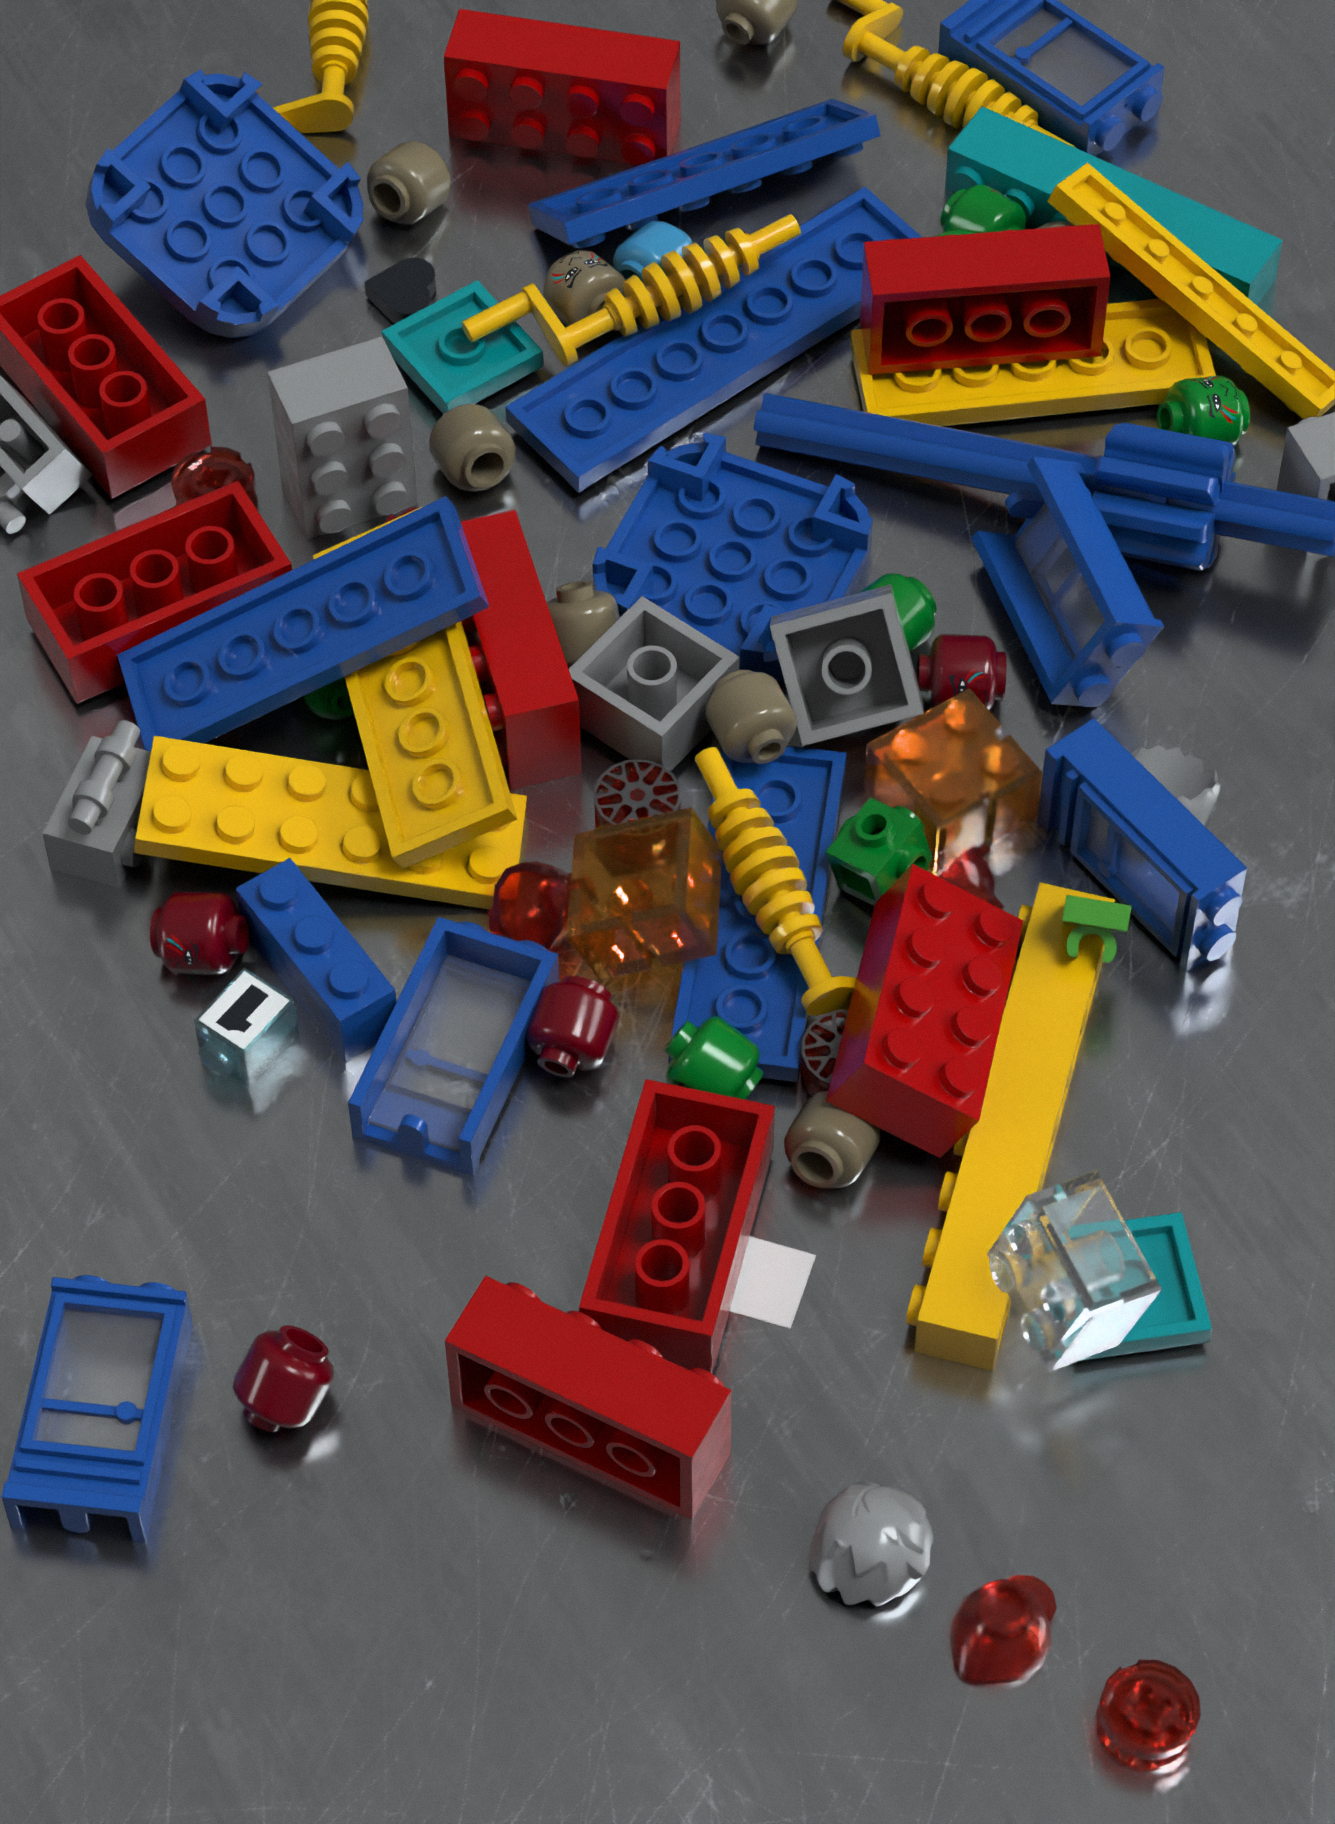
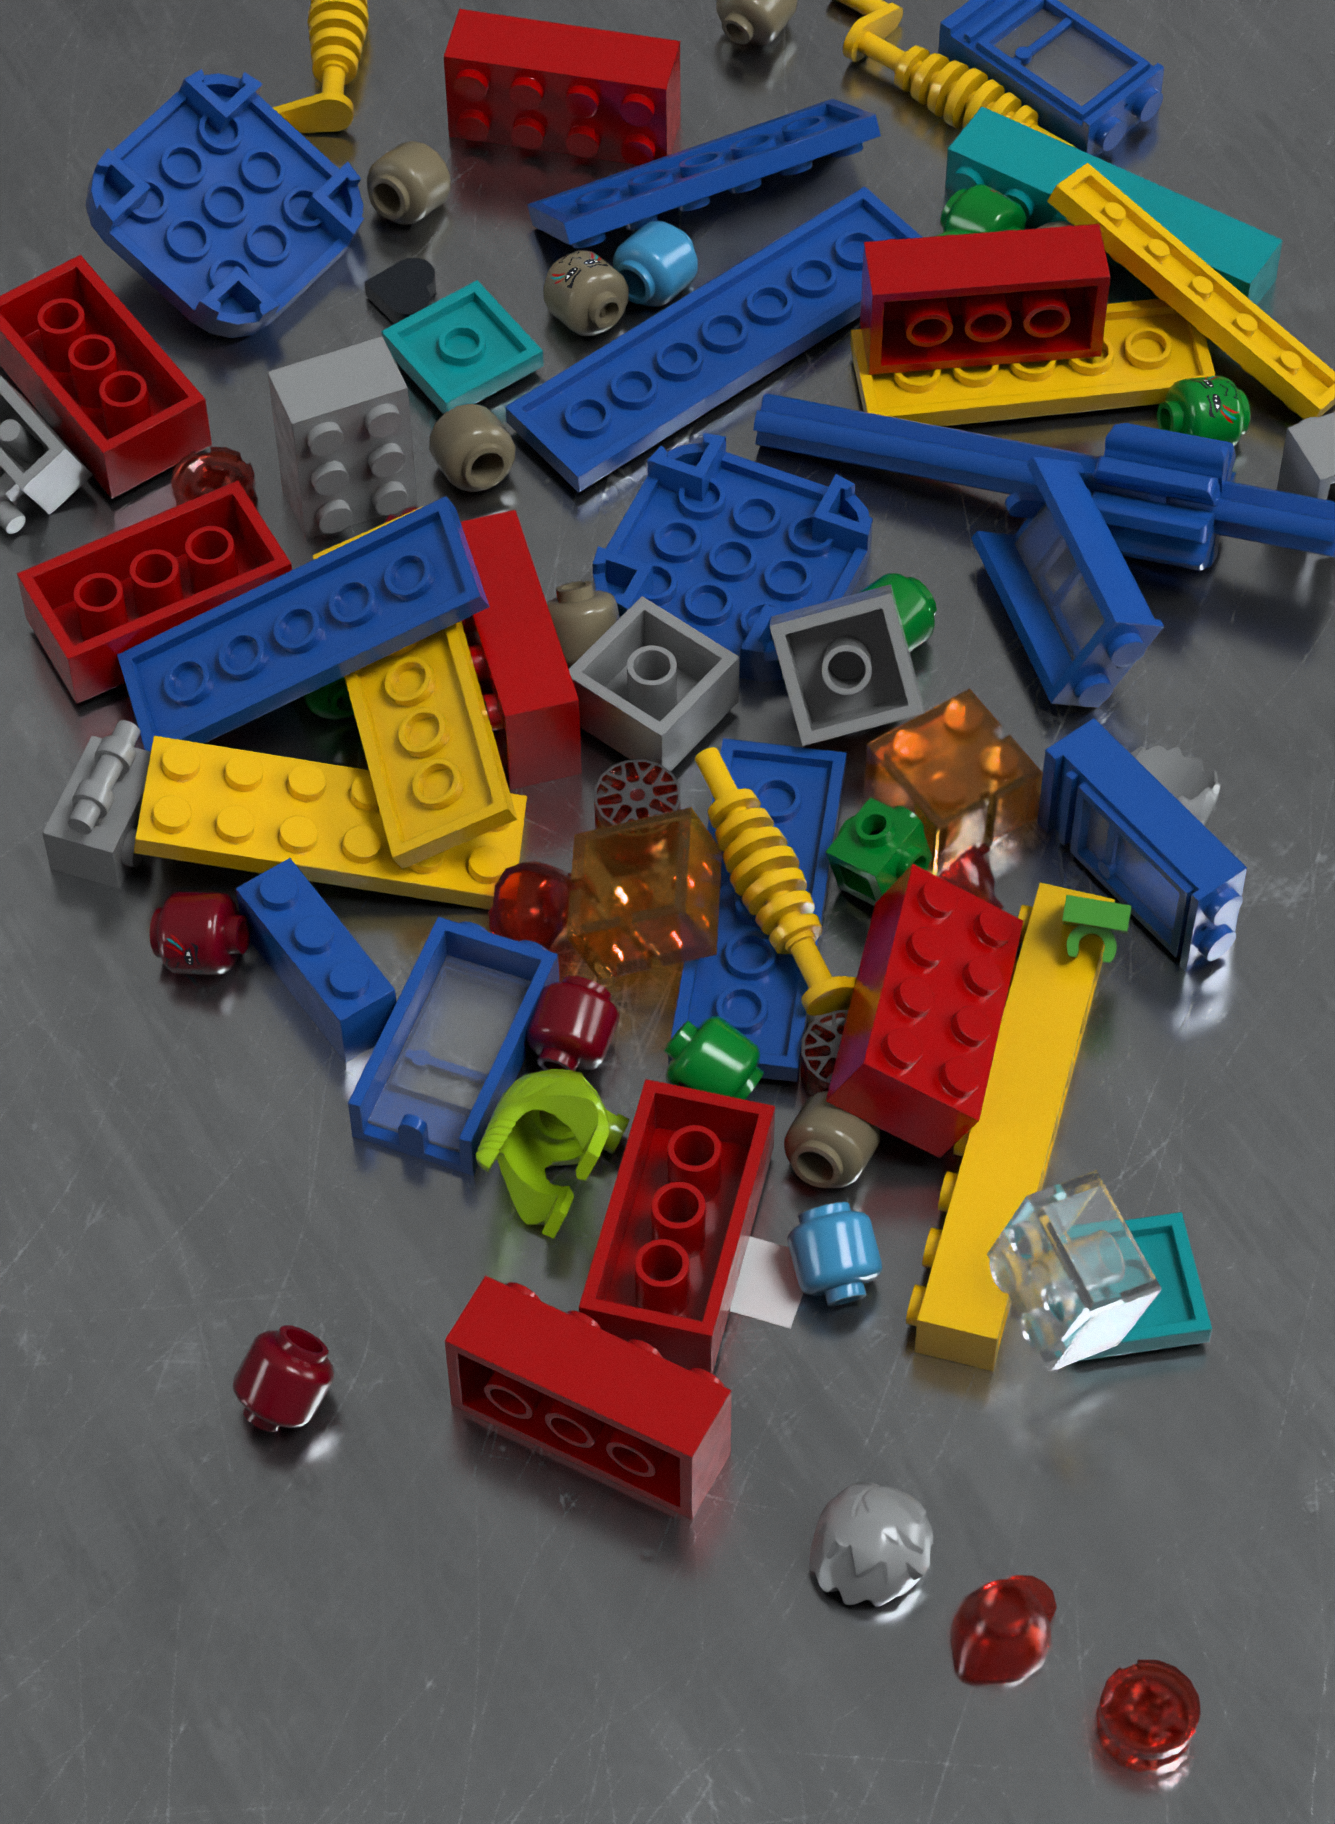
(100, 1403): blue door -> none
(246, 1028): brick -> none
(543, 1124): none -> lime piece
(685, 281): yellow piece -> none
(749, 716): dark tan head -> none
(834, 1253): none -> dark azure head
(961, 664): dark red head -> none

